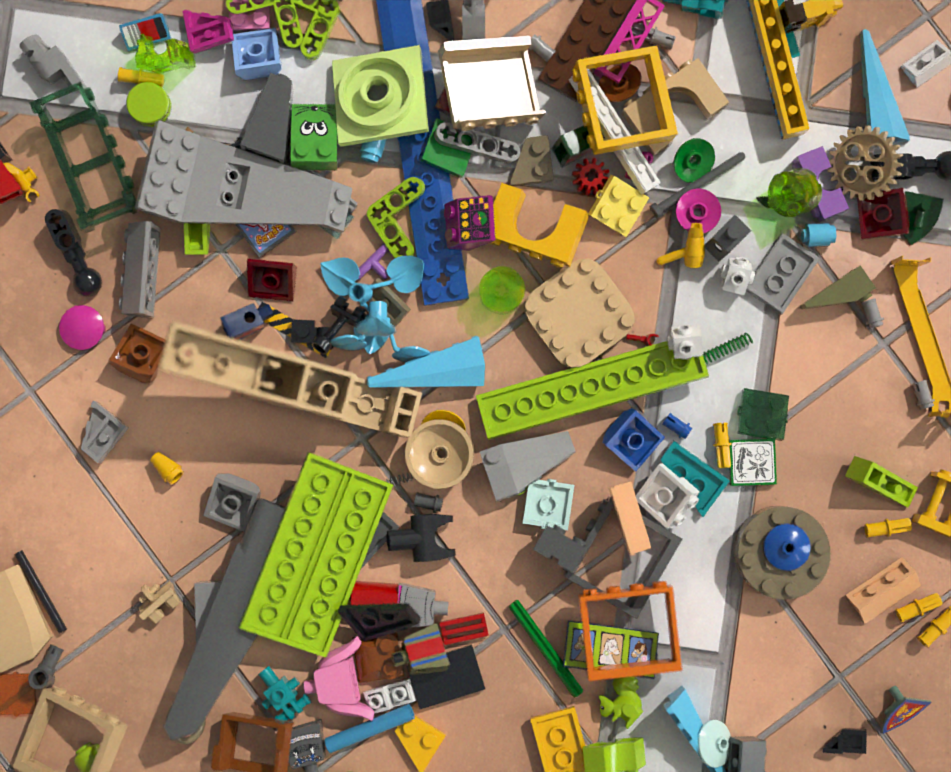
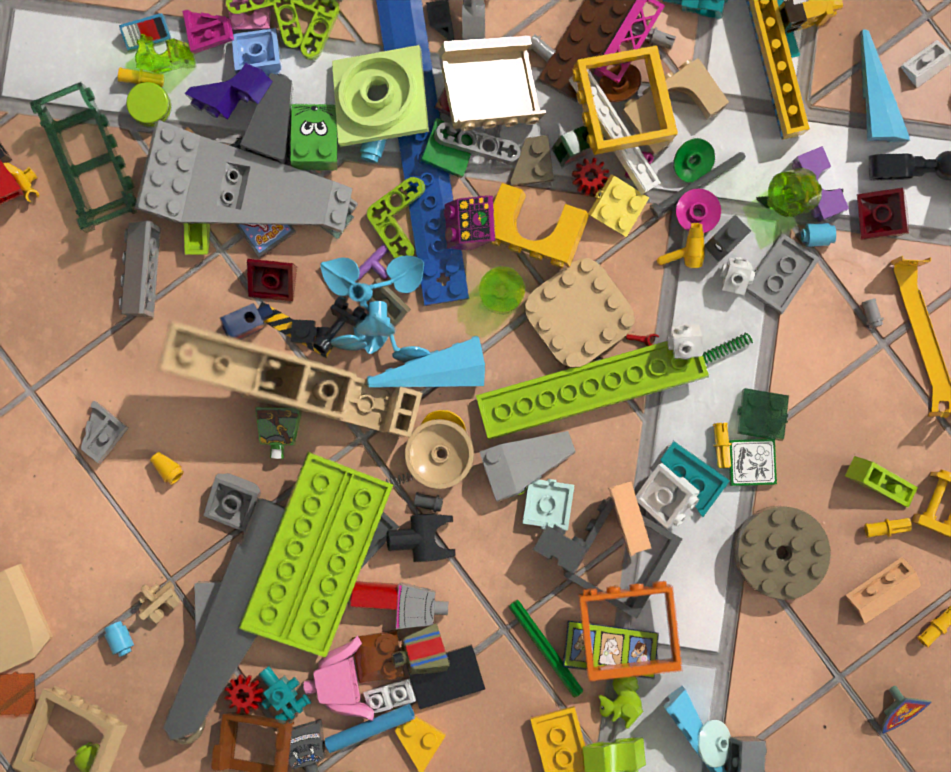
(40, 591): black bar -> none
(46, 667): dark grey pin -> none
(49, 62): light grey plate -> none
(81, 327): dark pink dish -> none
(85, 280): black beam -> none
(118, 639): none -> medium azure brick
(138, 354): dark orange slope -> none
(223, 97): none -> dark purple arch
(240, 701): none -> red gear
(277, 428): none -> torso
(378, 620): black wing -> none
(446, 640): red tile -> none
(632, 438): blue slope -> none
(677, 426): blue pin -> none
(775, 547): blue dish -> none
(847, 289): olive slope -> none
(847, 740): black slope -> none
(866, 143): tan gear -> none
(918, 607): yellow axle -> none
(922, 215): dark green shield -> none
(923, 394): light grey pin -> none

